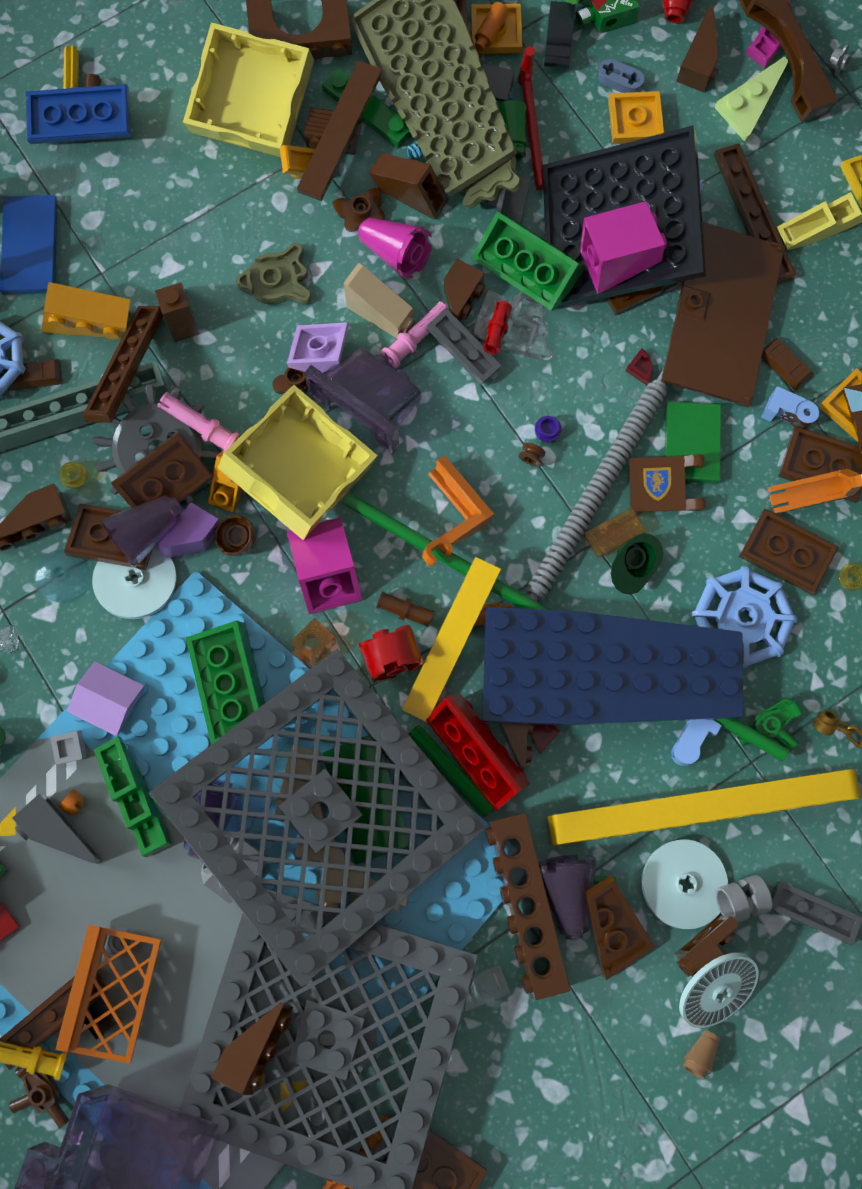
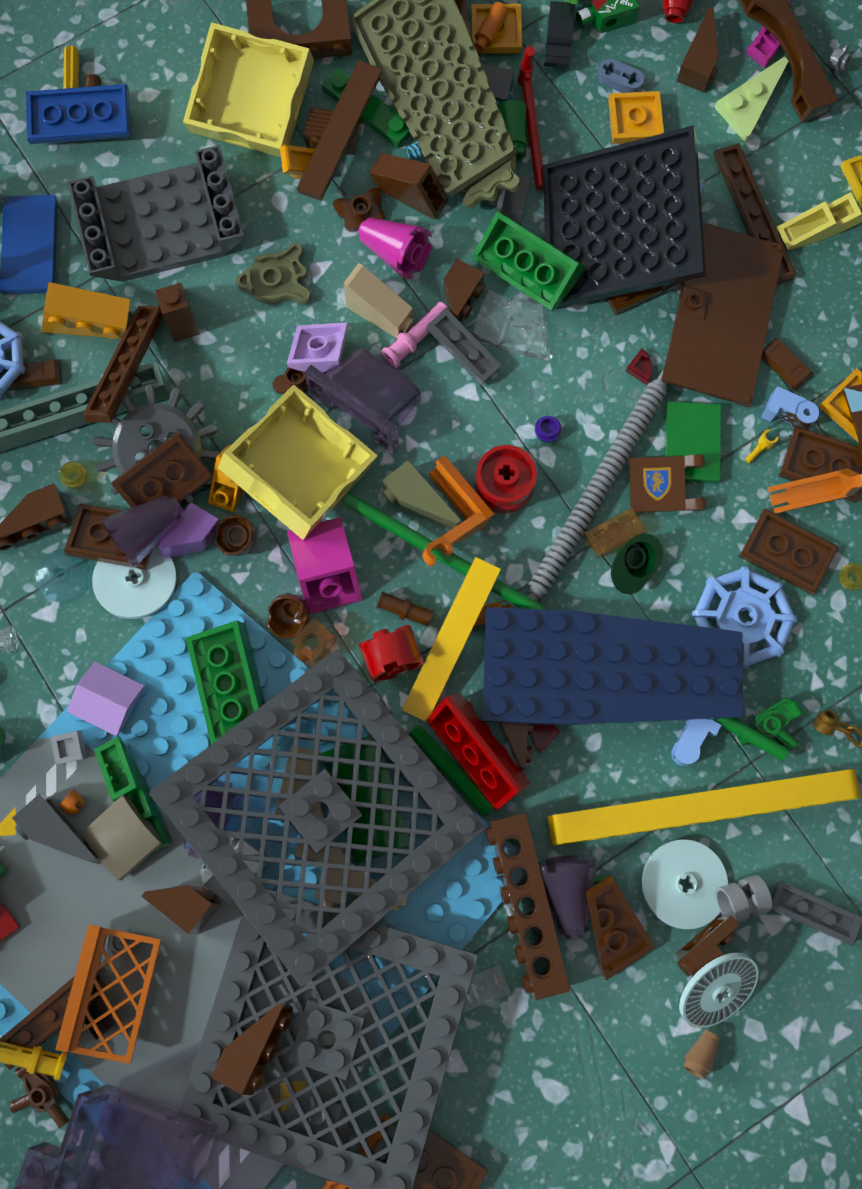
(122, 838): none -> dark tan slope
(157, 219): none -> dark grey slope
(185, 905): none -> reddish brown slope
(210, 429): bright pink pin -> none
(288, 615): none -> reddish brown hair
(416, 496): none -> olive slope
(497, 327): red pin -> none
(500, 464): none -> red wheel
(532, 454): reddish brown bush -> none
(621, 244): dark pink slope -> none
(763, 444): none -> yellow hand

